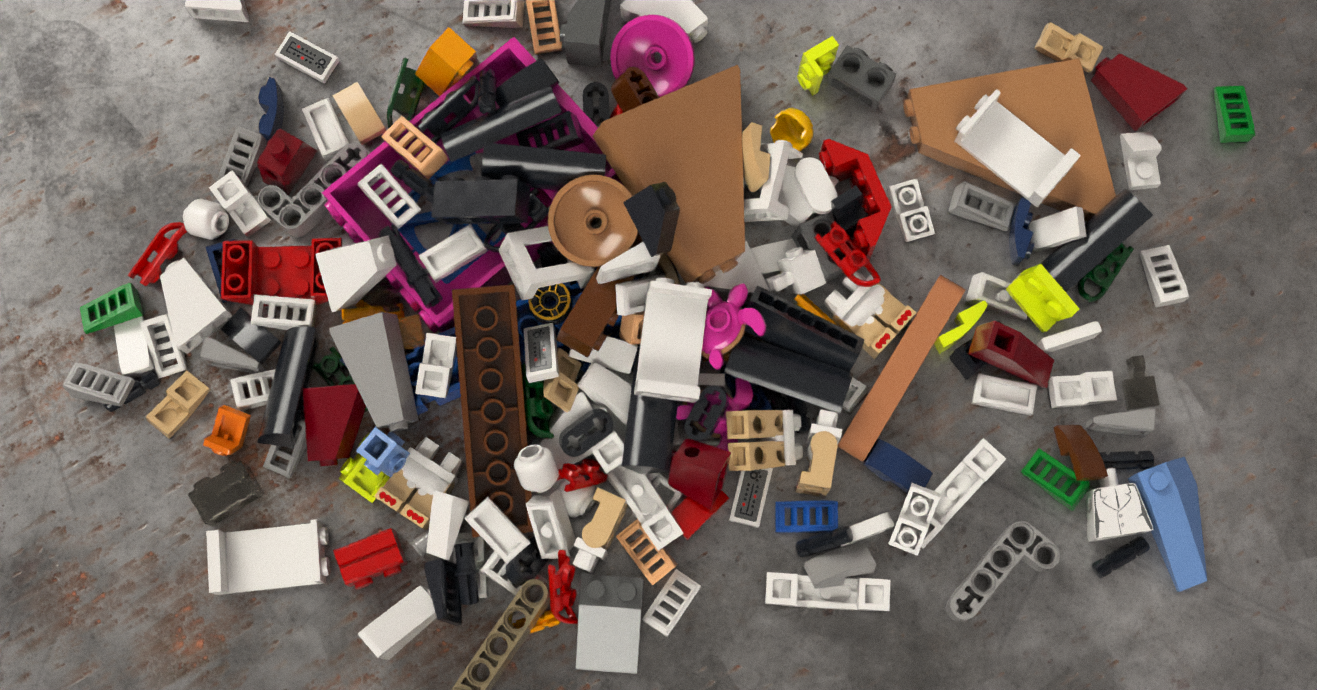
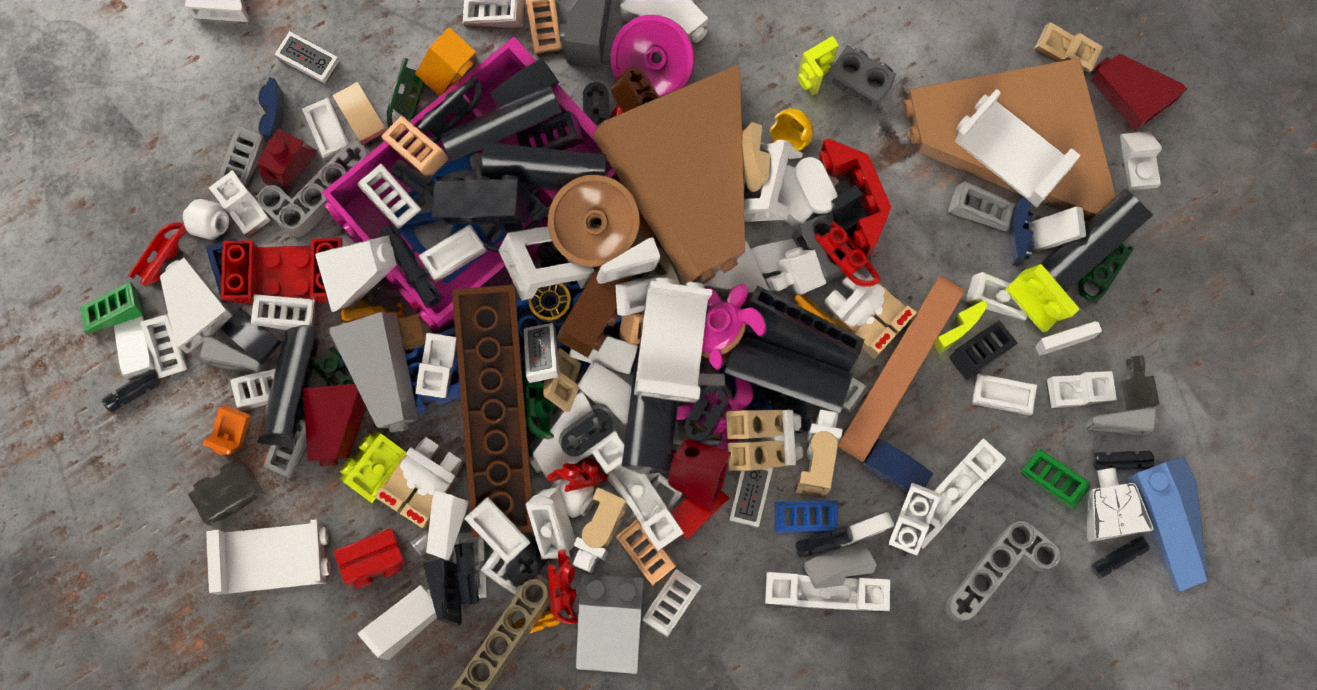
(82, 376): light grey slope -> none
(179, 404): tan slope -> none
(383, 452): medium blue brick -> none
(487, 91): black axle -> none
(536, 468): white head -> none
(655, 216): black slope -> none
(910, 210): white slope -> none
(1011, 352): dark red slope -> none
(1085, 457): reddish brown slope -> none
(1156, 288): white slope -> none
(1226, 132): green slope -> none

